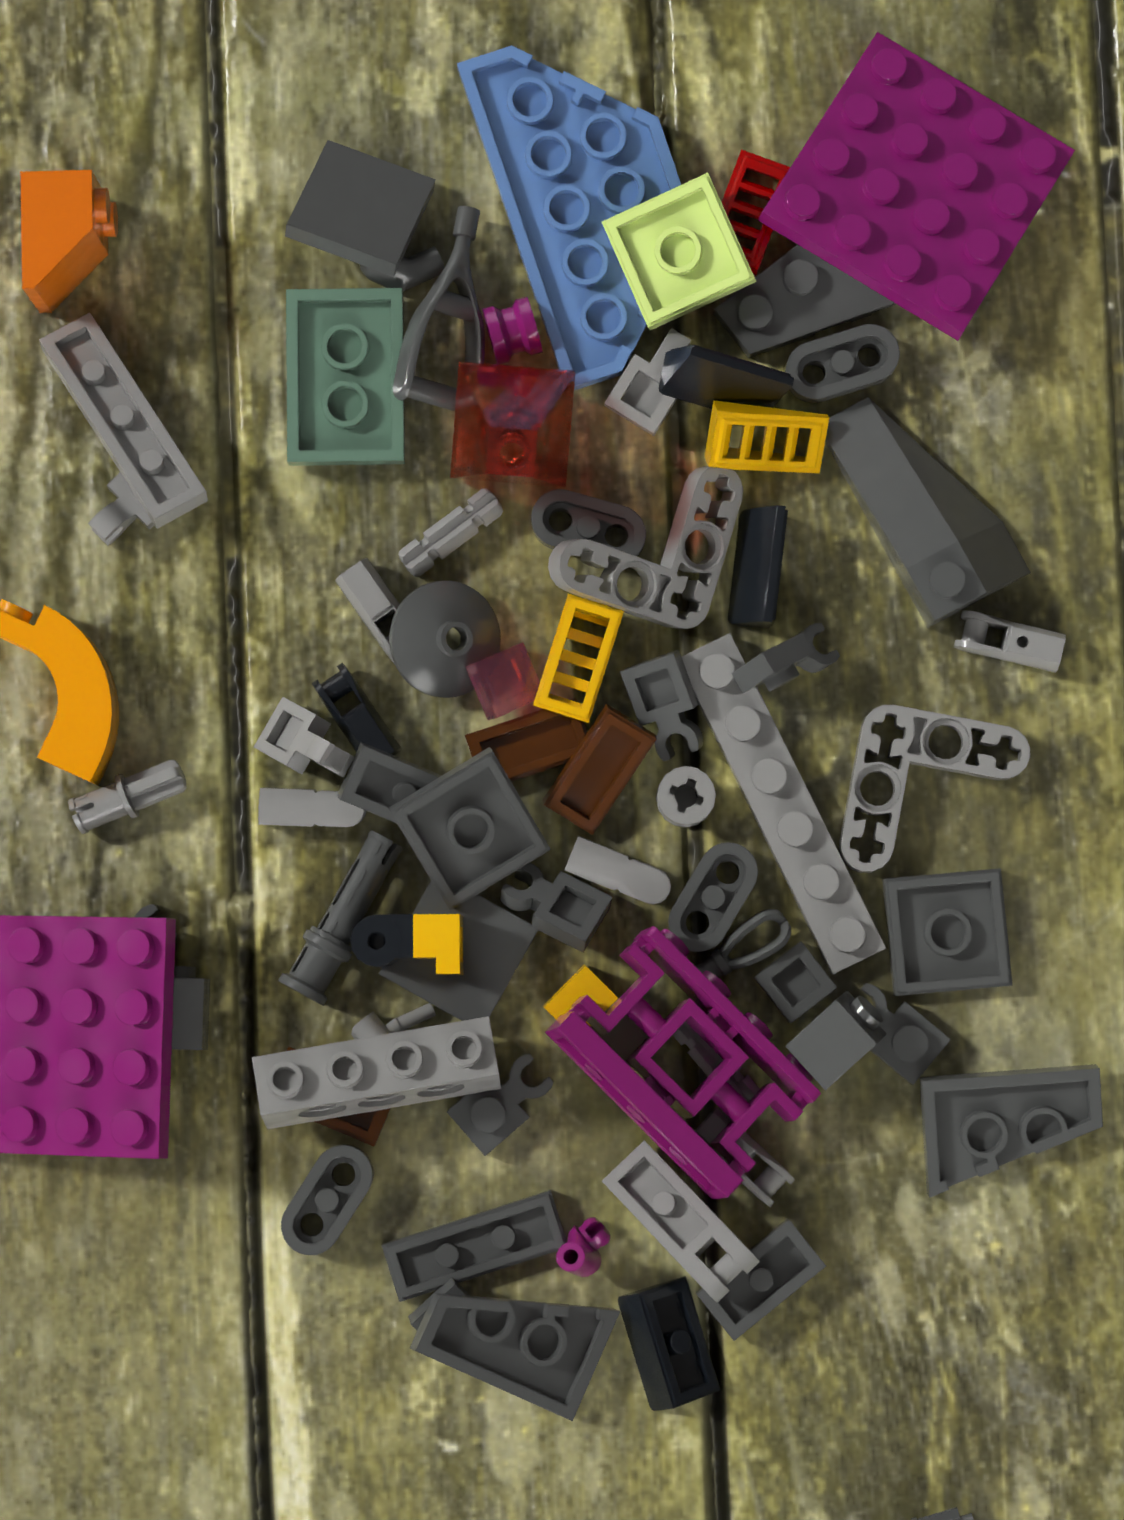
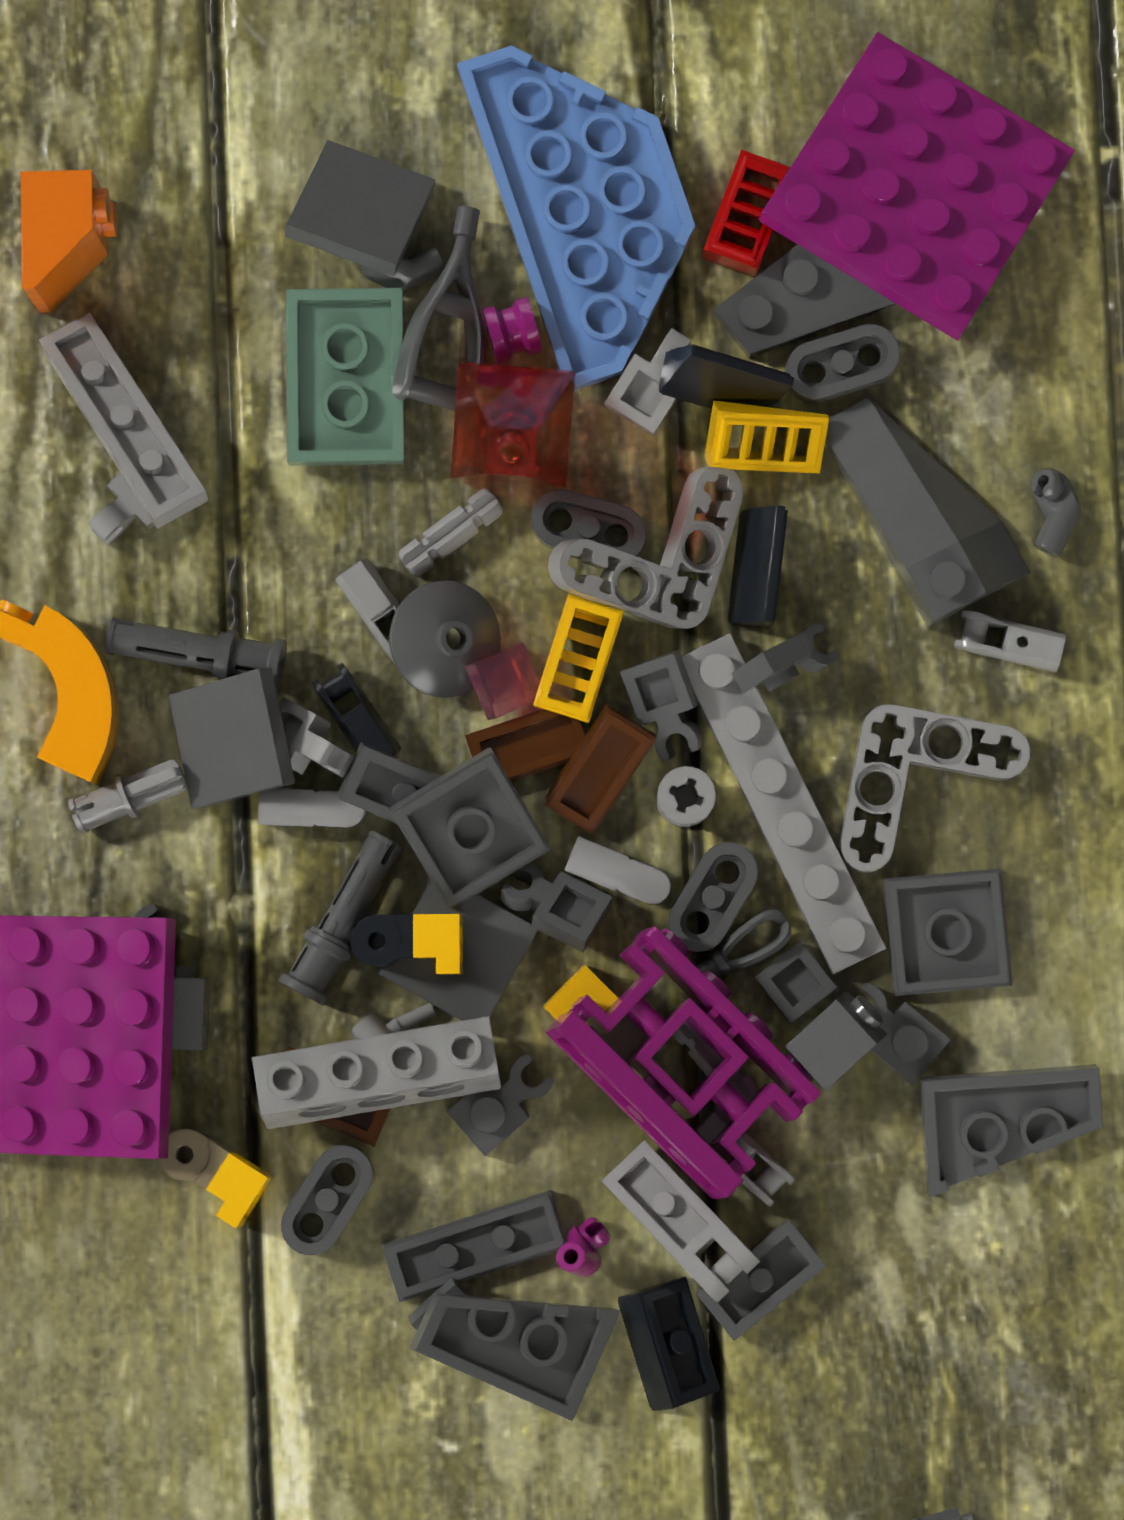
(218, 1170): none -> leg
(222, 655): none -> dark grey pin
(231, 738): none -> dark grey tile
(679, 251): yellowish green tile -> none
(1059, 509): none -> dark grey arm

